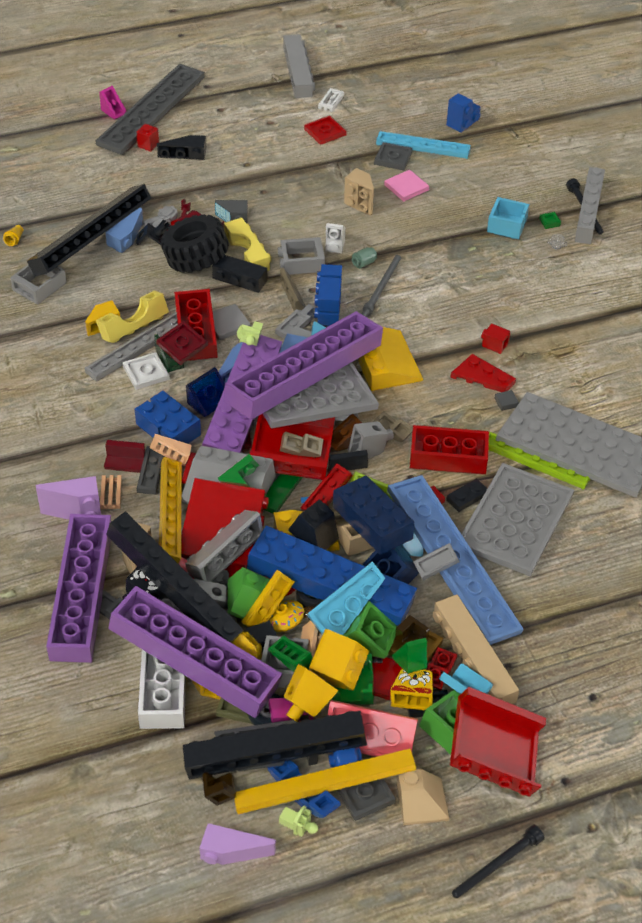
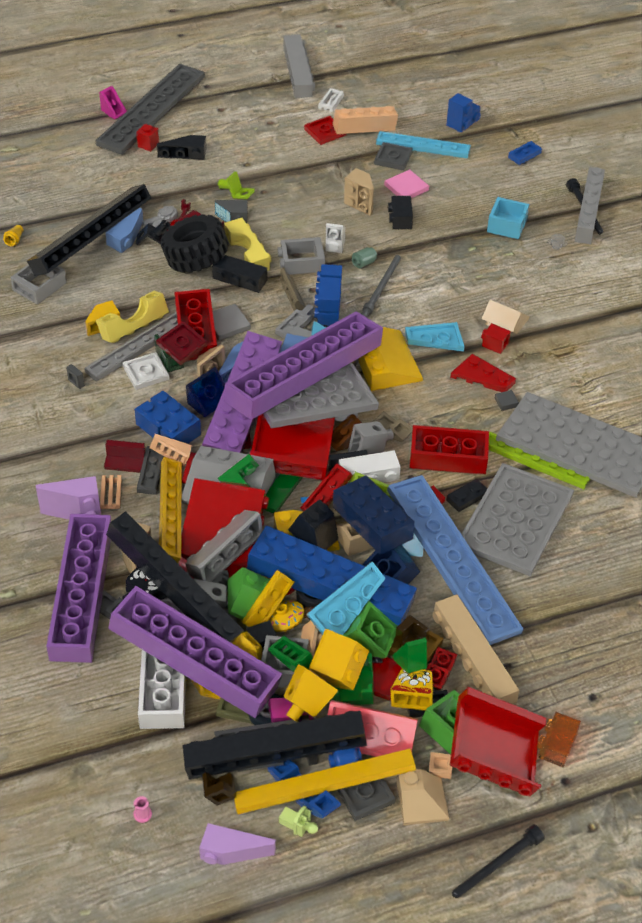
(75, 376): none -> dark grey tile
(142, 811): none -> bright pink pin
(211, 358): none -> tan slope
(234, 185): none -> lime bracket
(249, 334): yellowish green piece -> none
(302, 446): dark tan slope -> none
(365, 120): none -> light nougat brick
(379, 466): none -> white brick
(401, 212): none -> black brick
(436, 336): none -> medium azure wing
(436, 561): light grey tile -> none
(440, 765): none -> light nougat plate
(465, 678): medium azure panel -> none
(504, 317): none -> tan slope
(524, 152): none -> blue plate
(550, 220): green tile -> none
(559, 739): none -> clear orange brick

